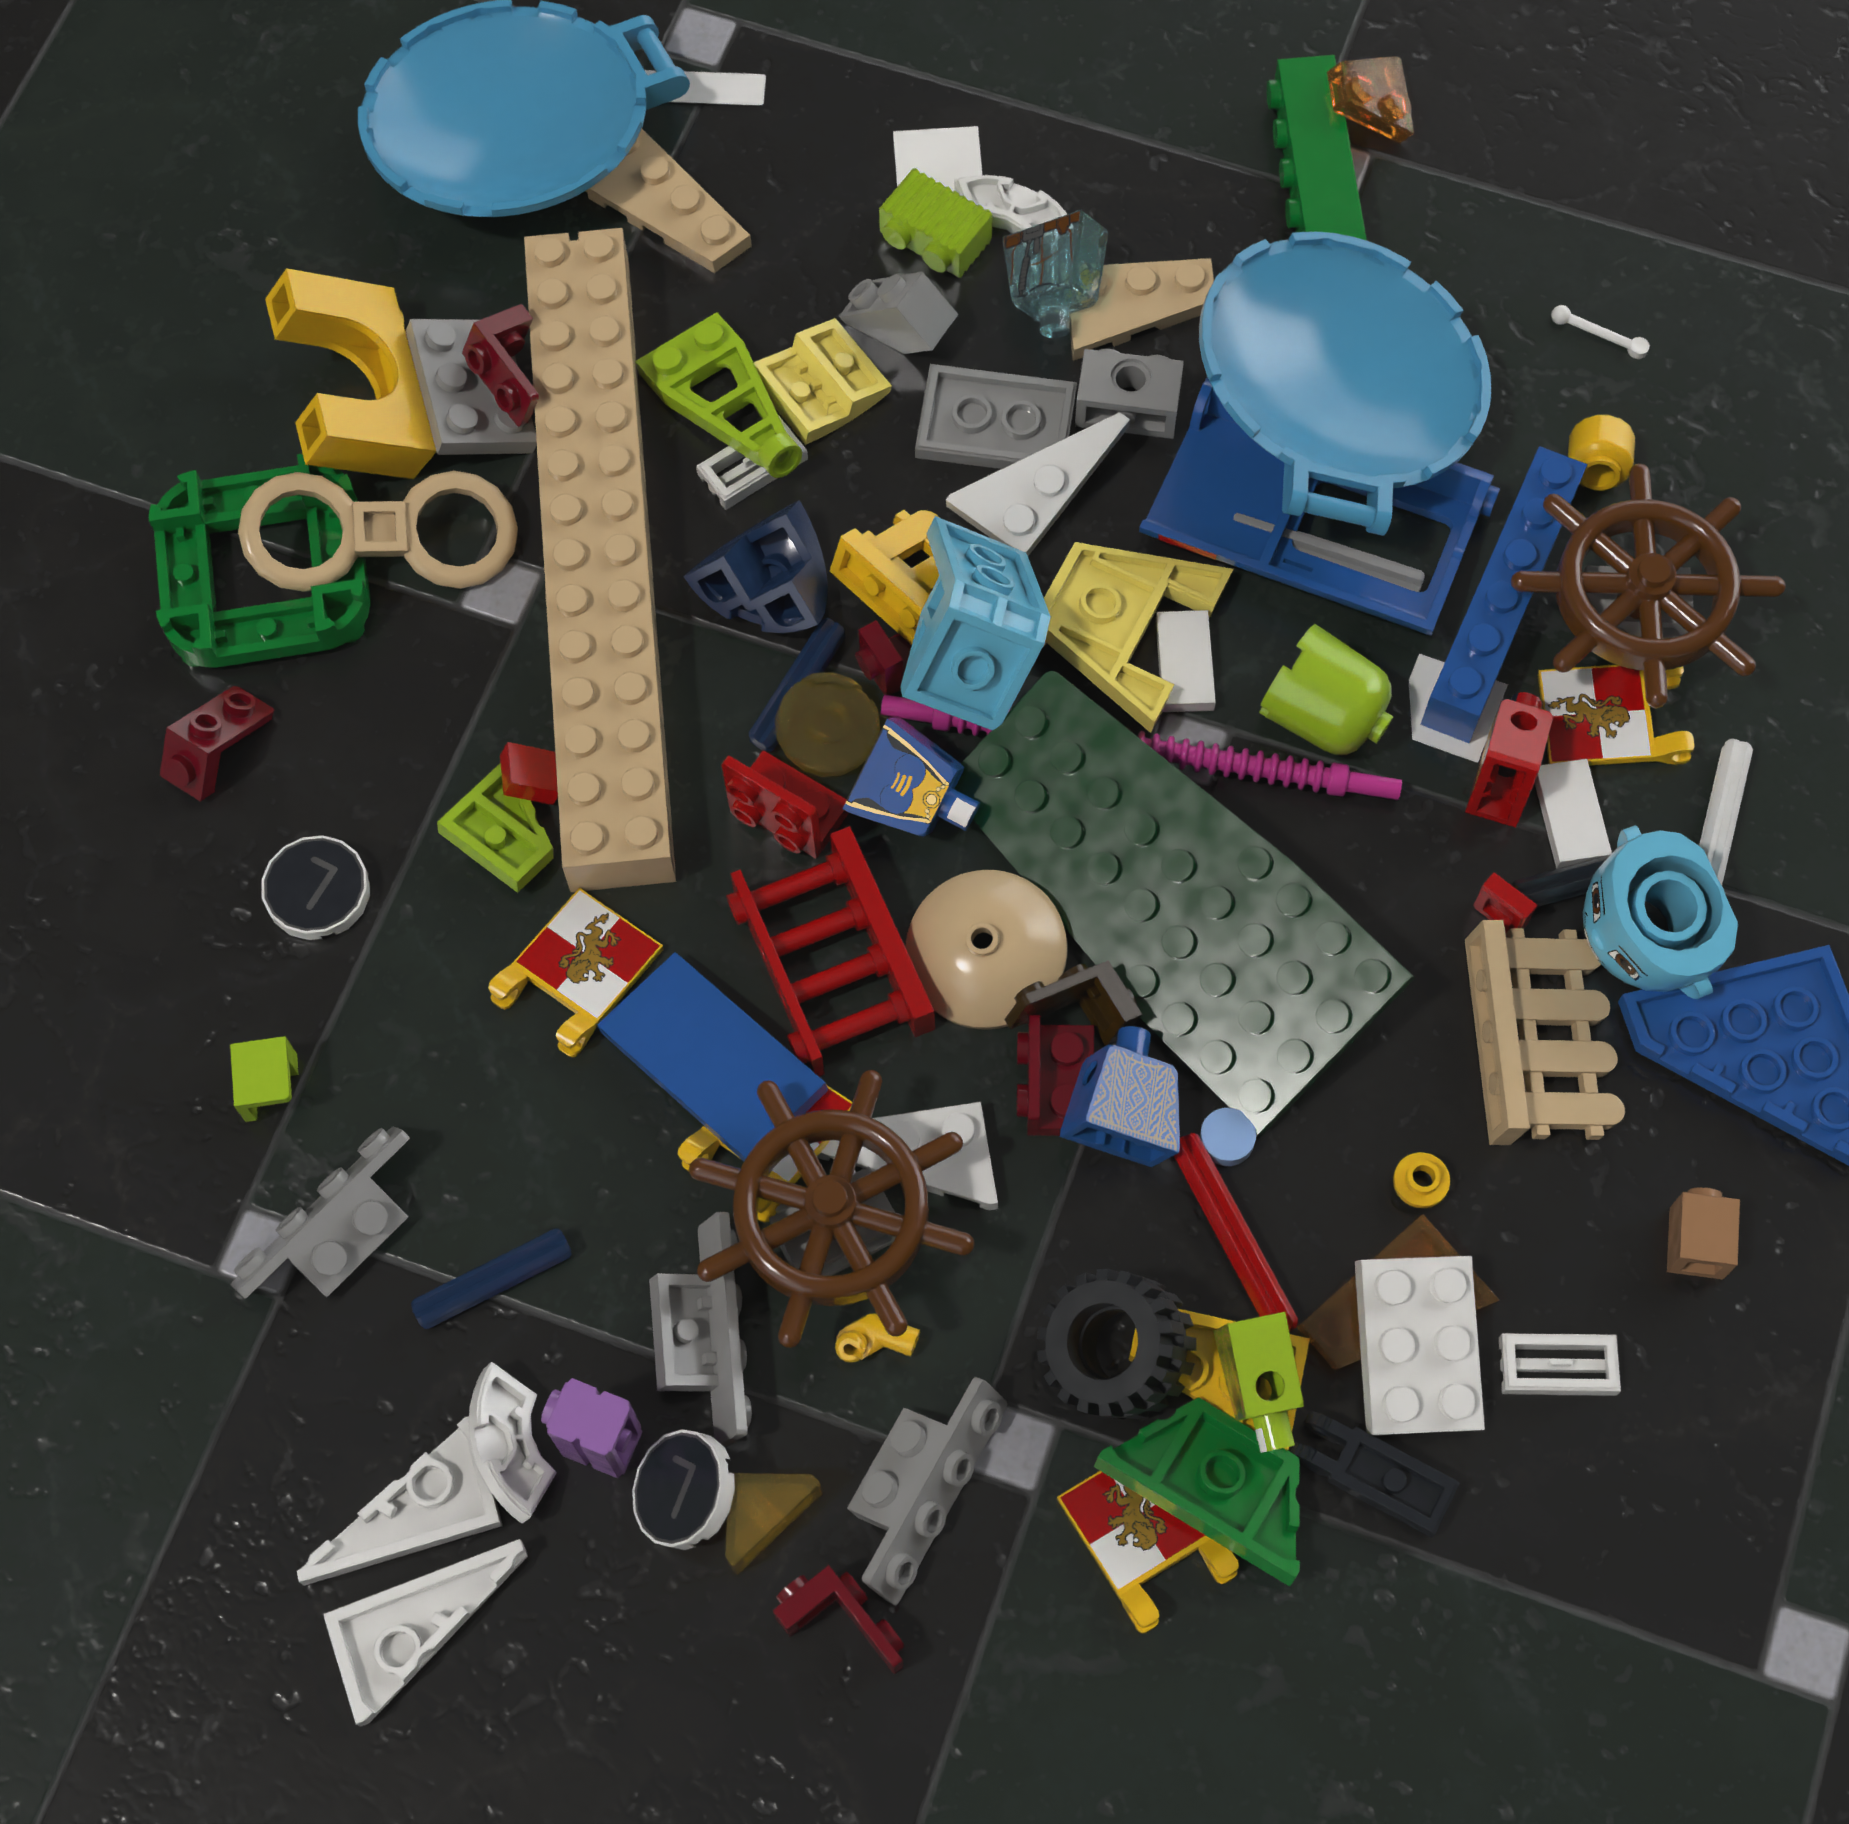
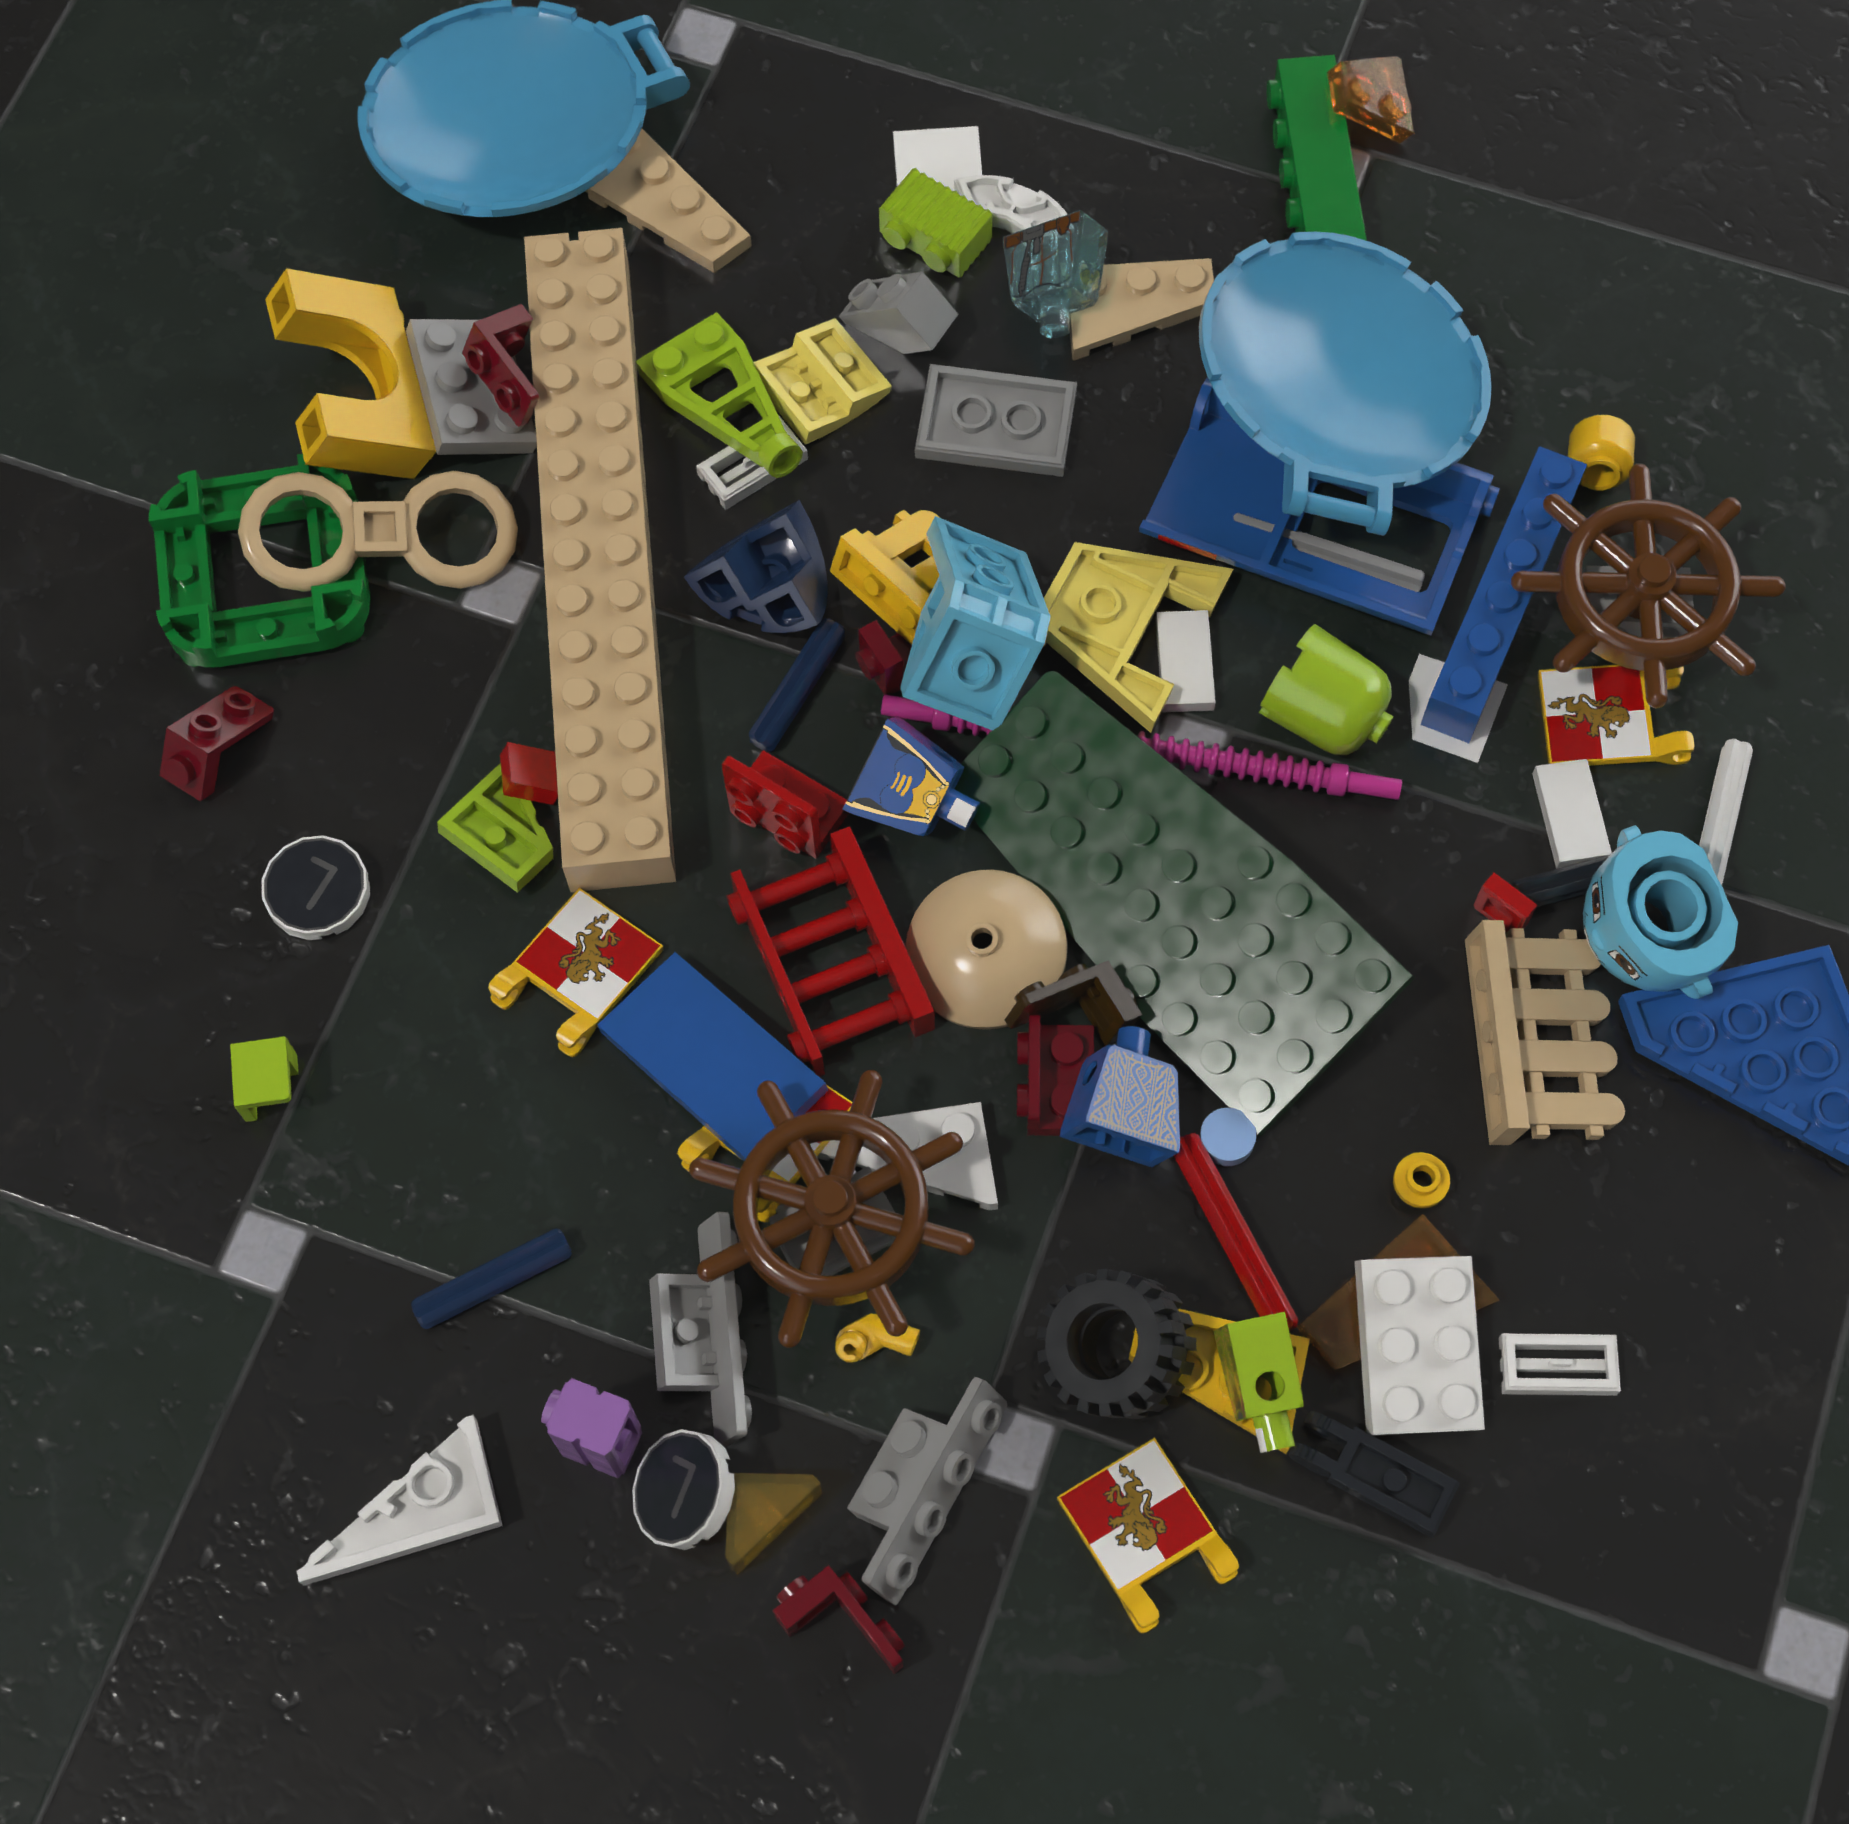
(337, 1228): light grey bracket -> none
(397, 1631): white wing -> none
(504, 1442): white tile -> none
(723, 88): white sticker -> none
(827, 724): clear yellow tile -> none
(1030, 495): white wing -> none
(1150, 408): light grey brick -> none
(1216, 1481): green wing -> none
(1516, 742): red torso -> none
(1636, 347): white hinge -> none
(1703, 1234): medium nougat brick -> none

